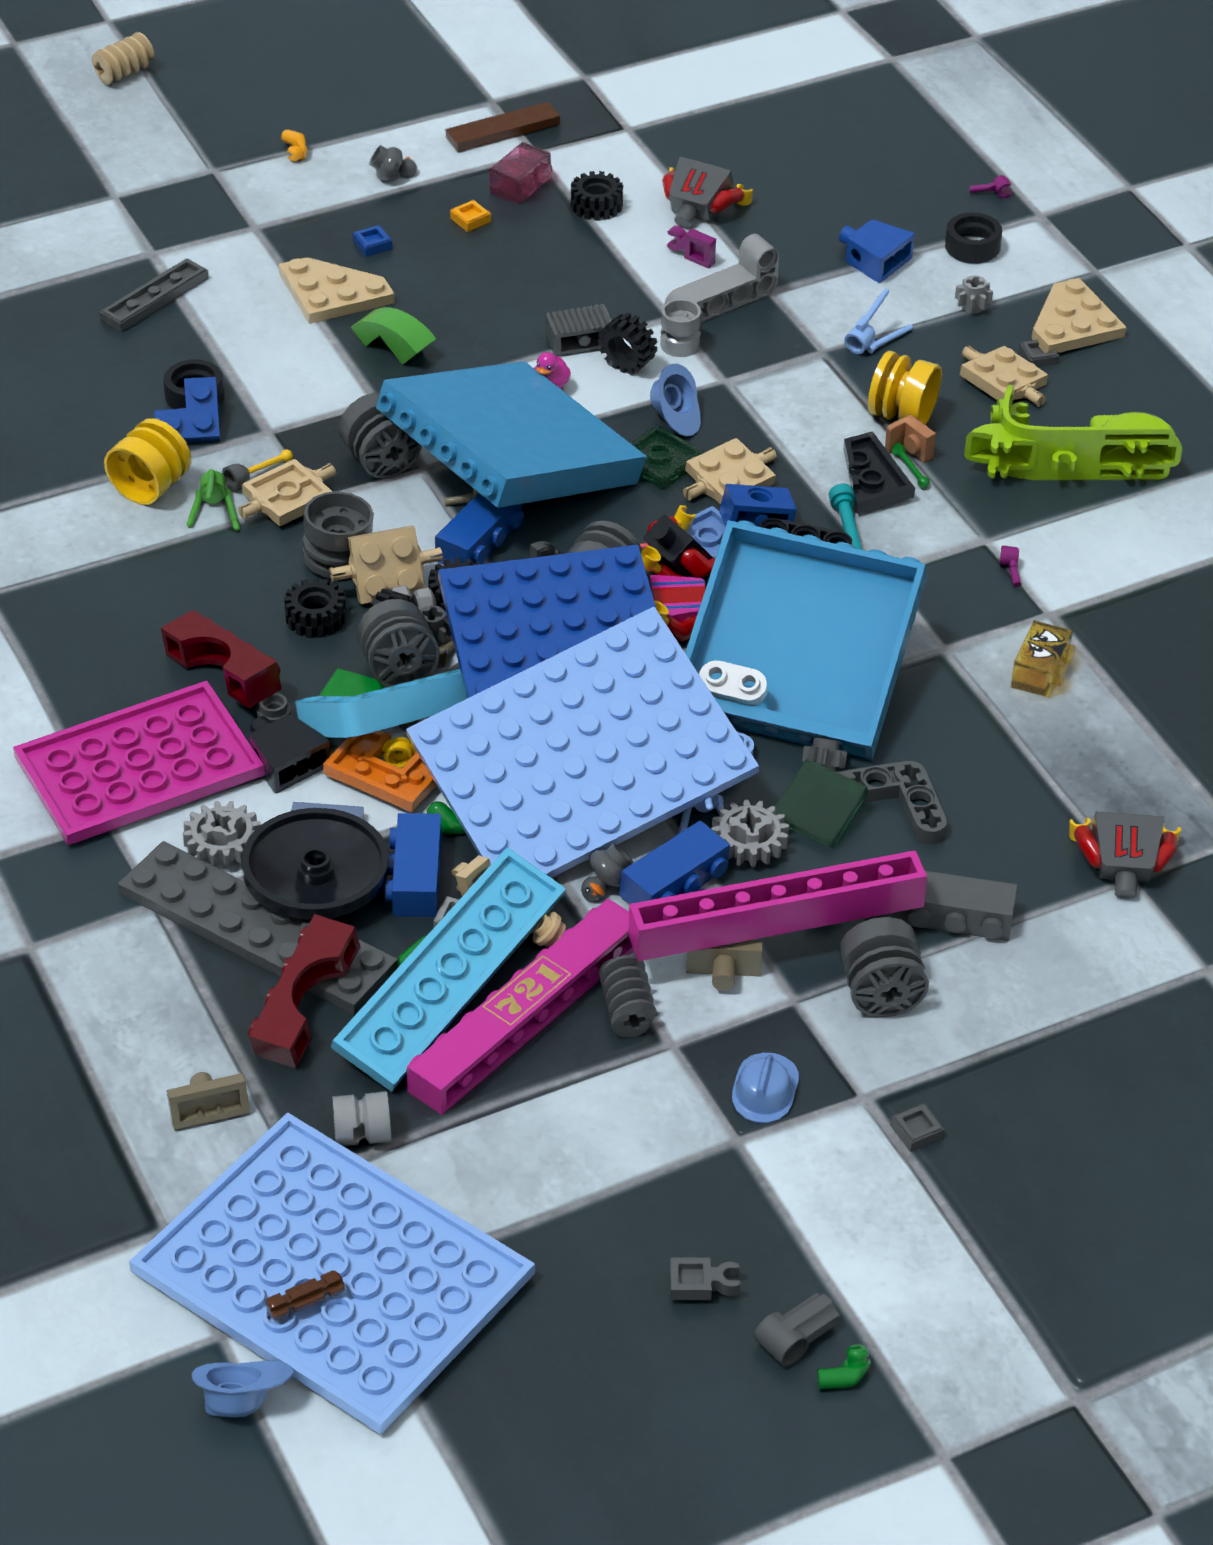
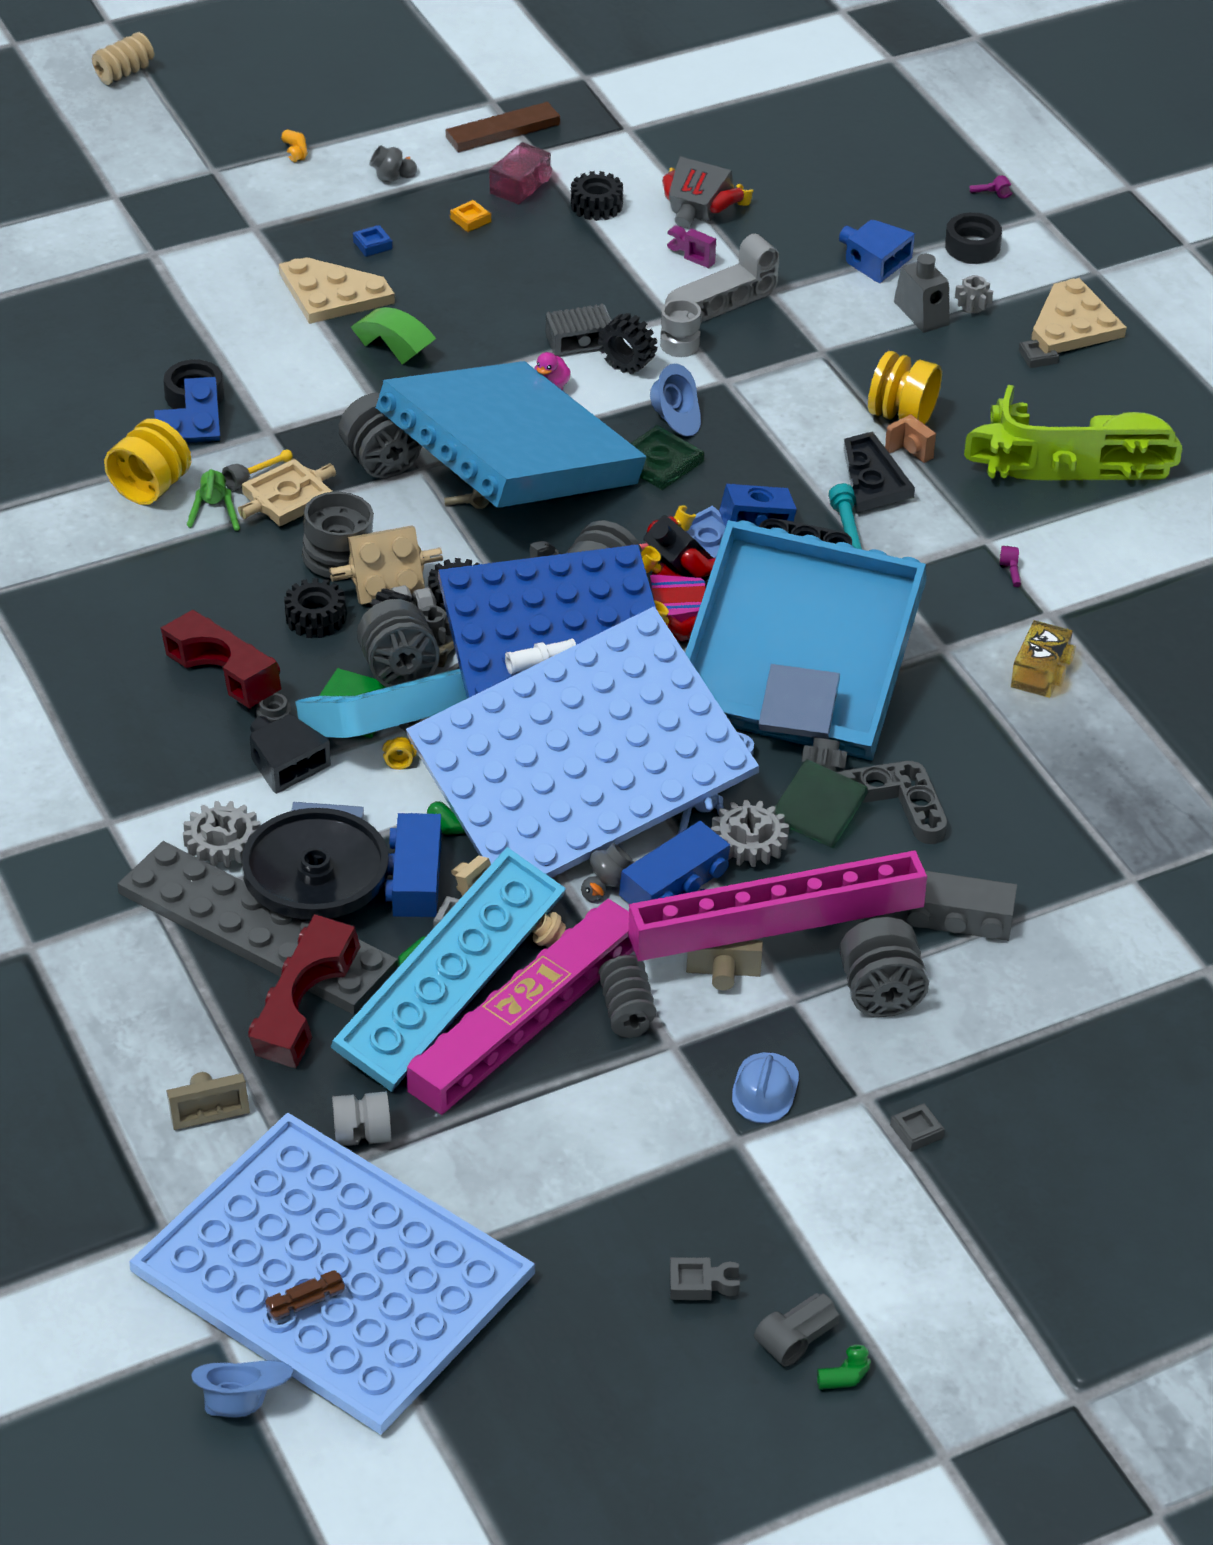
(138, 762): dark pink plate -> none
(154, 295): dark grey tile -> none
(358, 765): orange plate -> none
(477, 530): blue brick -> none
(526, 658): none -> white pin
(728, 465): tan plate -> none
(732, 680): white plate -> none
(799, 701): none -> sand blue tile
(863, 334): light blue plant -> none
(899, 450): green hinge -> none
(923, 294): none -> dark grey torso
(1001, 368): tan plate -> none
(1125, 847): dark grey torso -> none

